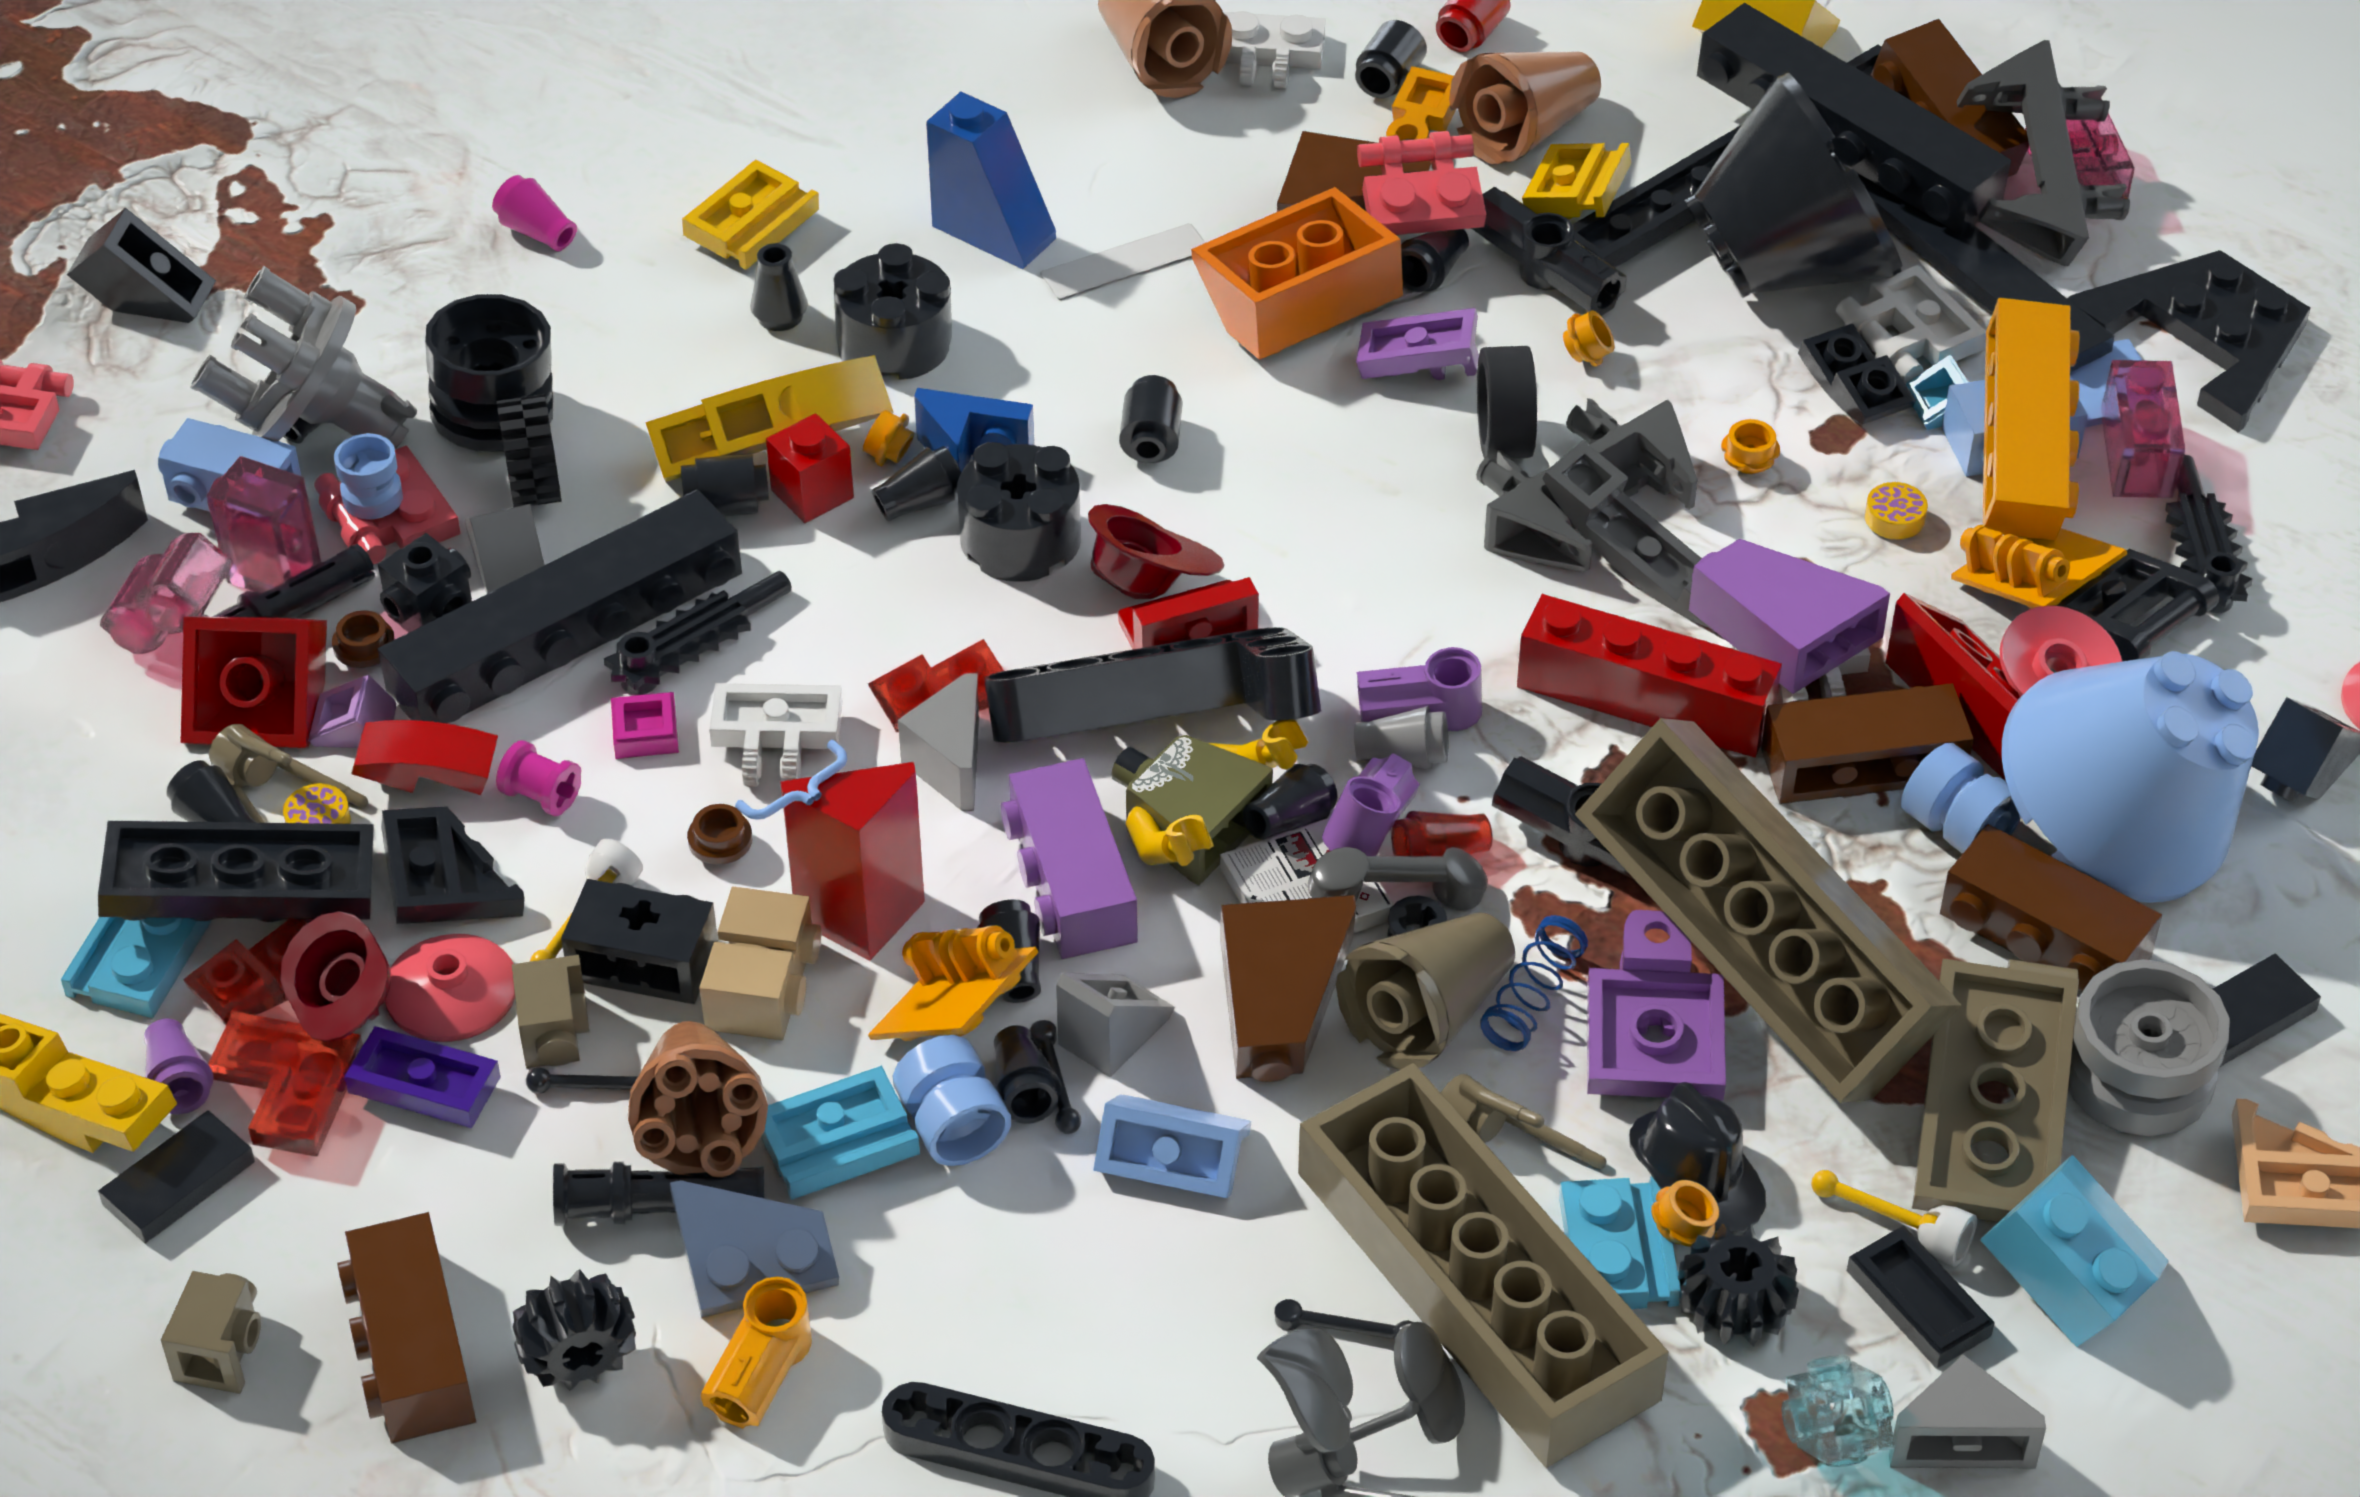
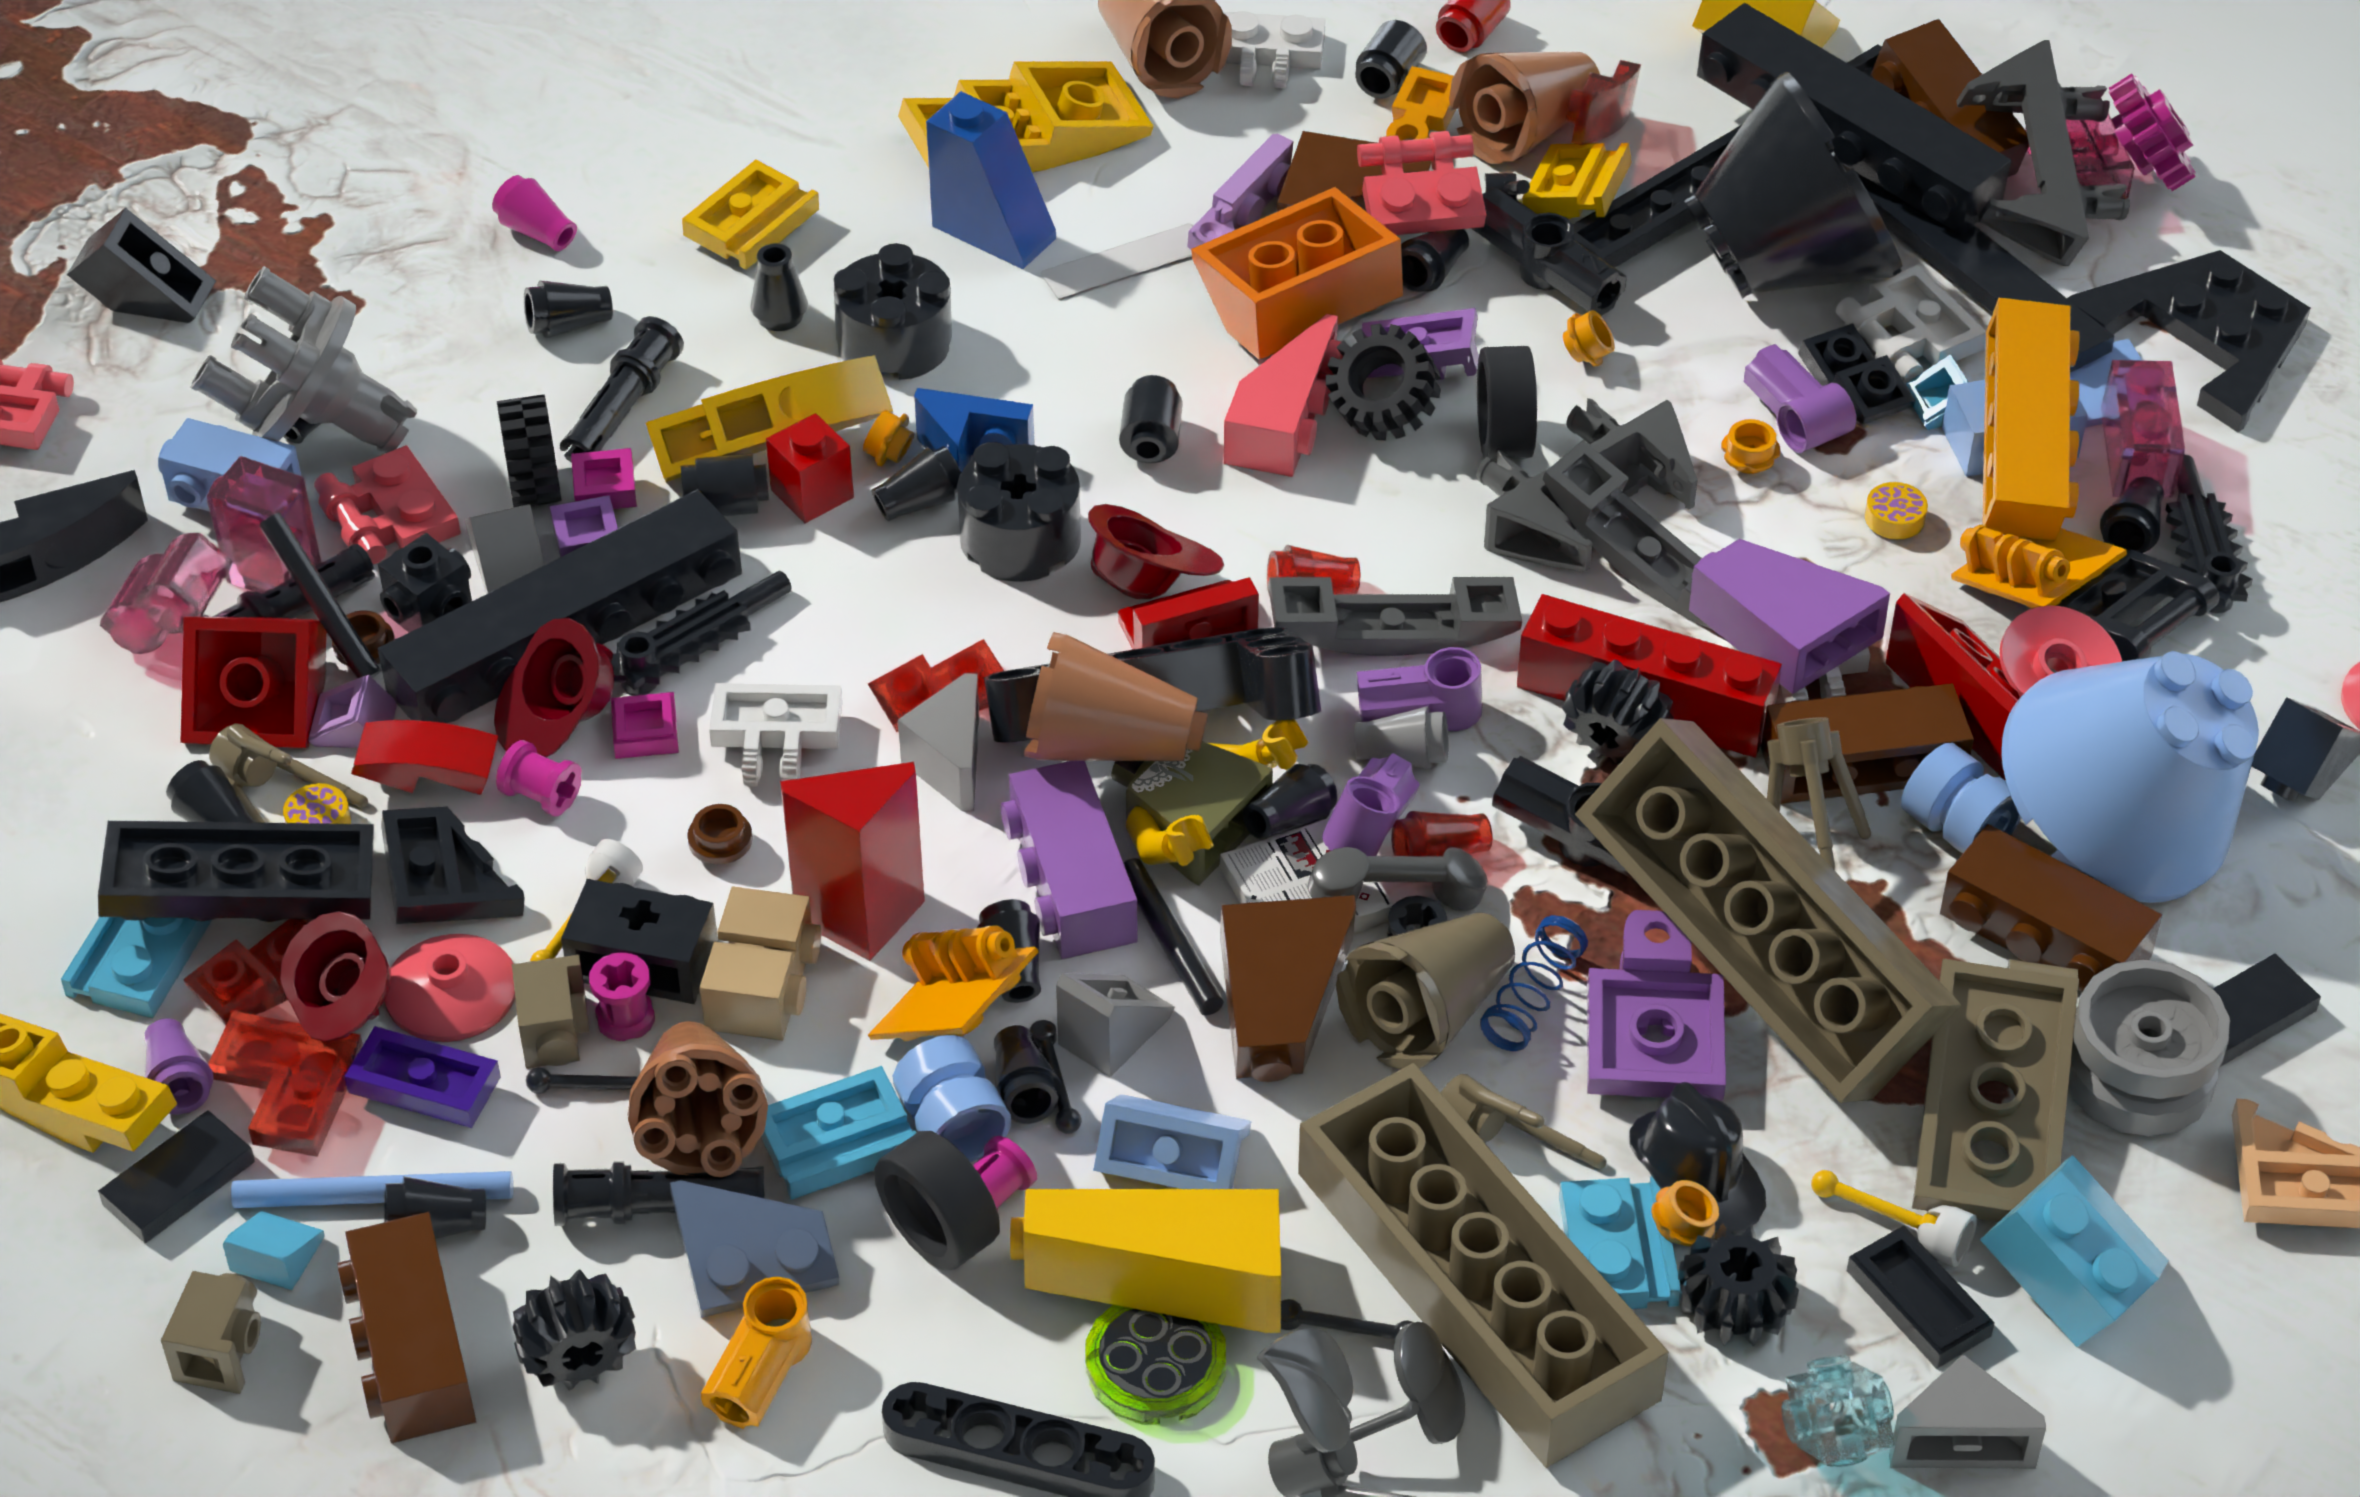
(272, 1249): none -> medium azure slope
(319, 596): none -> black bar
(355, 1188): none -> light blue bar
(368, 476): light blue wheel -> none
(450, 1207): none -> black cone
(482, 354): black wheel -> none
(554, 687): none -> dark red piece
(562, 307): none -> black cone
(582, 522): none -> medium lavender plate
(603, 475): none -> dark pink plate
(621, 988): none -> dark pink bush
(633, 375): none -> black pin
(814, 793): light blue piece -> none
(937, 1200): none -> black tyre
(1005, 1169): none -> dark pink bush
(1055, 108): none -> yellow slope
(1108, 710): none -> nougat cone
(1154, 1364): none -> tile
(1157, 1251): none -> yellow slope
(1173, 939): none -> black bar
(1246, 191): none -> lavender hinge
(1278, 401): none -> coral slope
(1309, 563): none -> clear red cone
(1362, 360): none -> black tyre
(1396, 623): none -> dark grey slope
(1506, 182): none -> black hand
(1603, 103): none -> clear red slope
(1613, 708): none -> black gear
(1803, 407): none -> medium lavender piece
(1806, 749): none -> dark tan plant
(2135, 516): none -> black cone
(2152, 132): none -> dark pink gear

